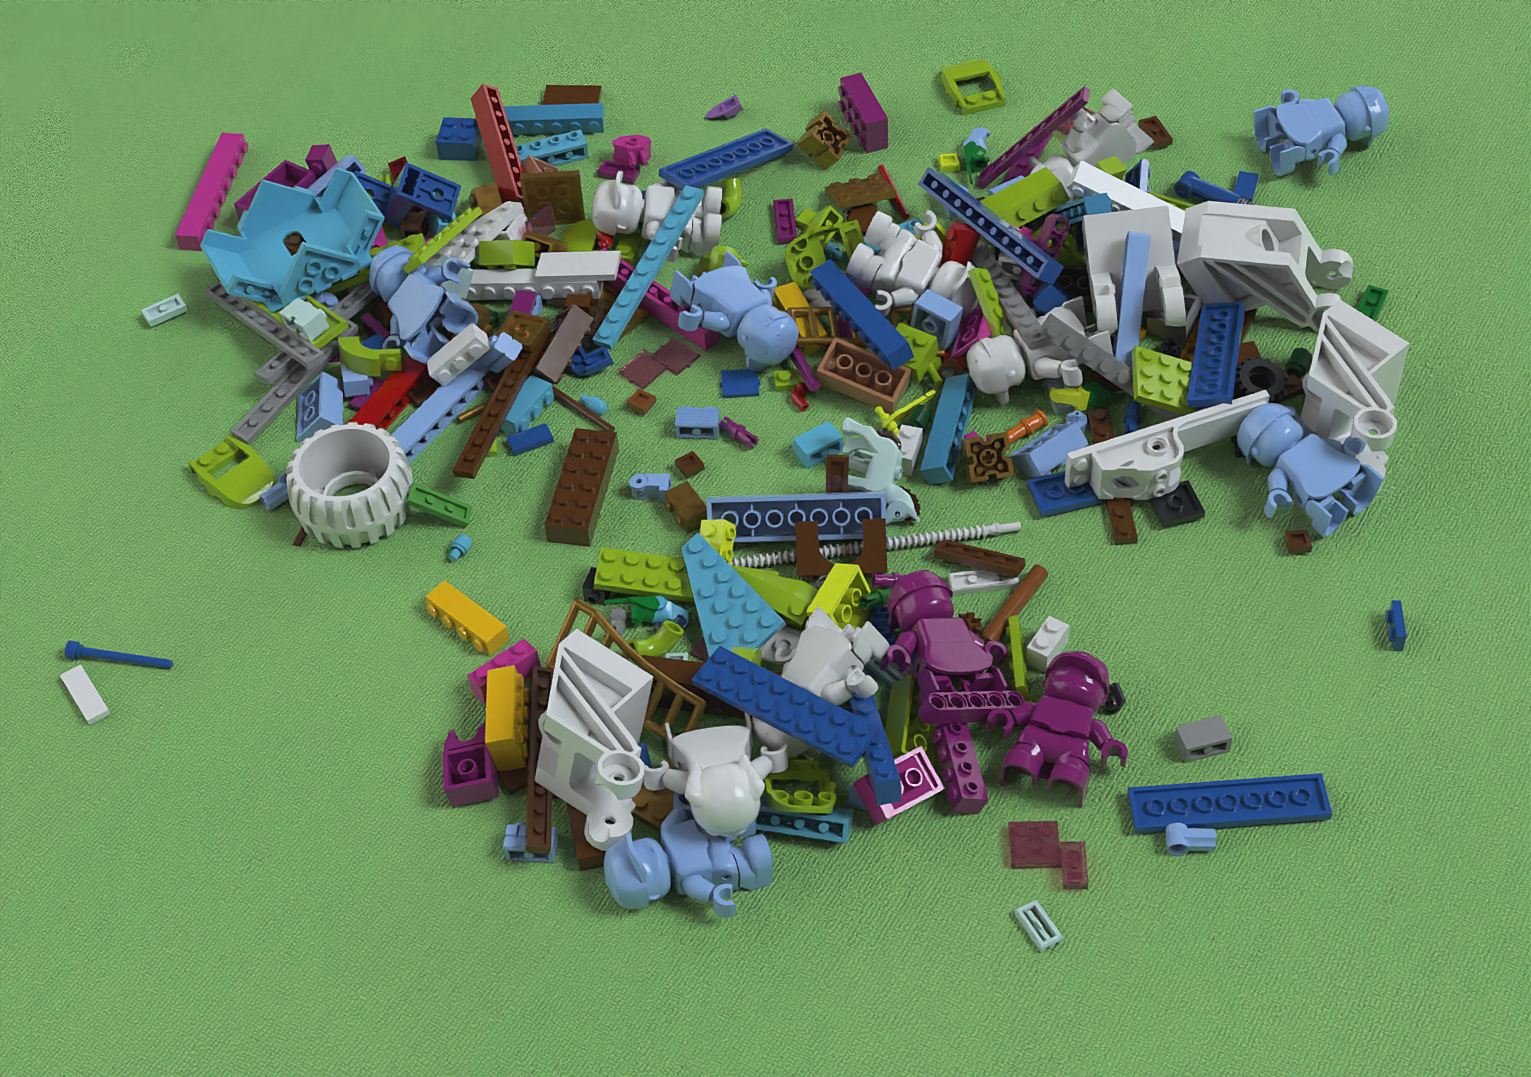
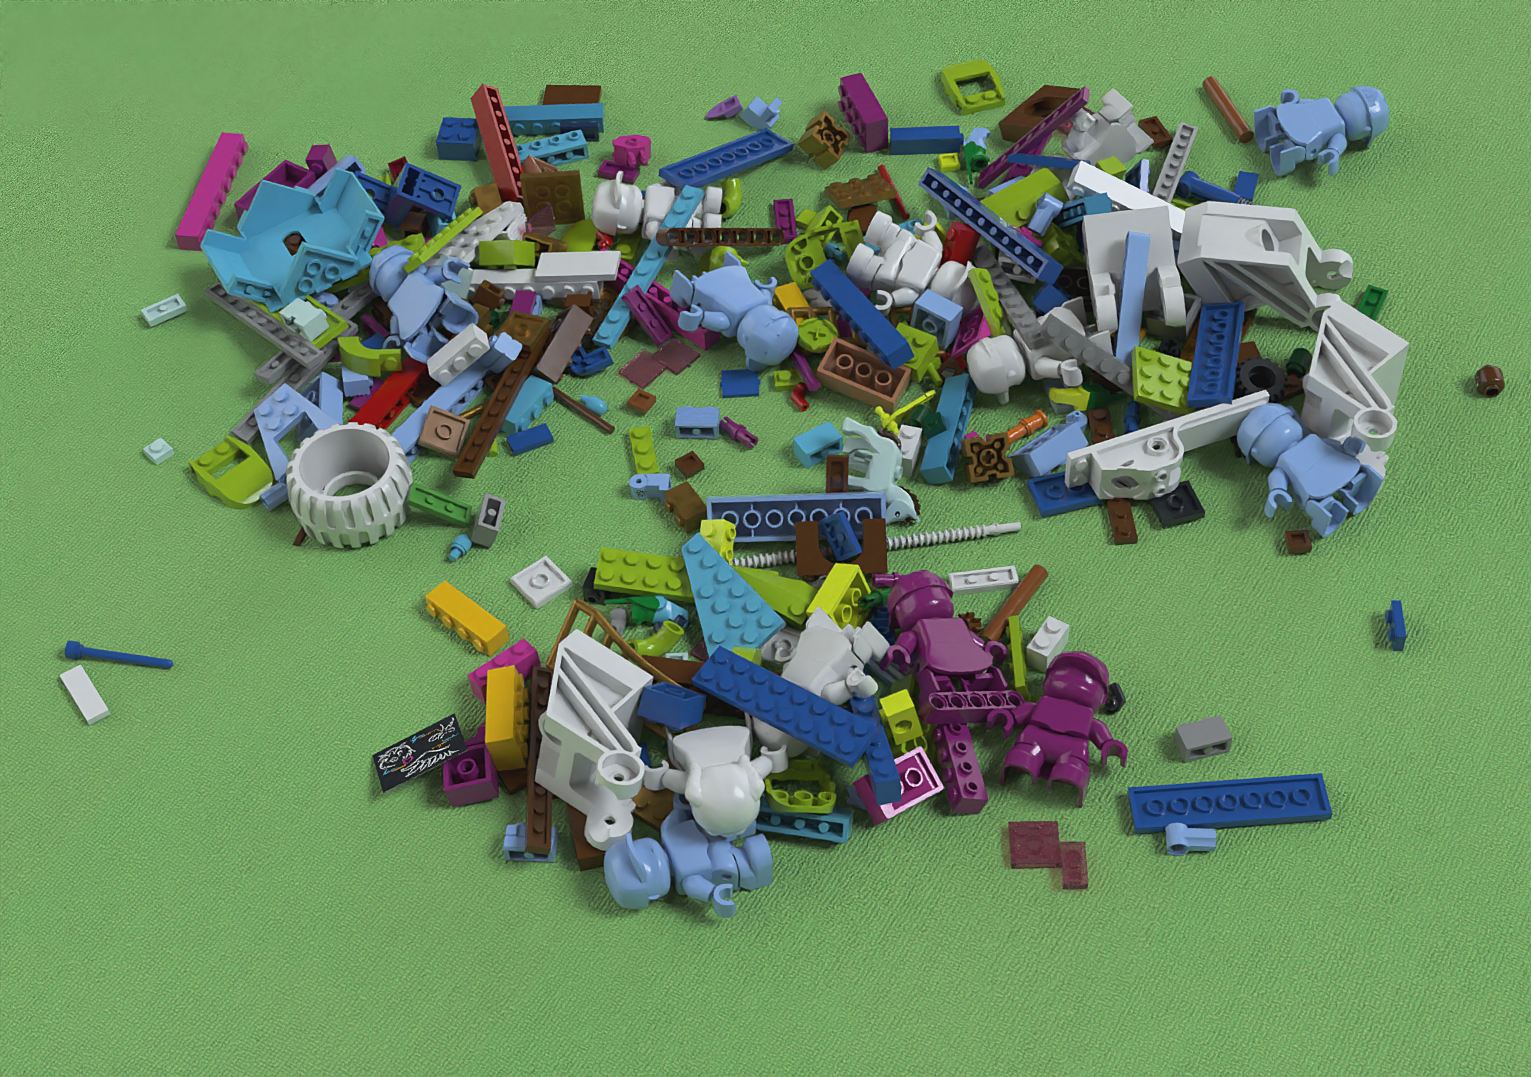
(158, 451): none -> light aqua plate
(279, 415): none -> light blue wing
(419, 752): none -> black sticker
(444, 432): none -> medium nougat tile
(488, 520): none -> light grey brick
(489, 295): none -> reddish brown brick
(541, 582): none -> white tile
(582, 487): reddish brown brick -> none
(589, 129): none -> dark blue tile
(643, 450): none -> lime plate
(647, 315): none -> magenta tile
(671, 705): none -> blue brick
(712, 237): none -> reddish brown beam
(760, 114): none -> light blue brick
(816, 334): none -> lime tile
(840, 536): none -> blue bracket
(900, 717): none -> neon yellow brick
(925, 140): none -> blue brick
(933, 425): none -> dark green plate
(980, 558): reddish brown plate -> none
(1028, 114): none -> reddish brown arch
(1047, 161): none -> blue tile
(1047, 209): none -> light blue piece
(1048, 942): light aqua tile -> none
(1057, 237): magenta beam -> none
(1175, 162): none -> light grey plate
(1228, 109): none -> dark orange piece
(1489, 381): none -> reddish brown head

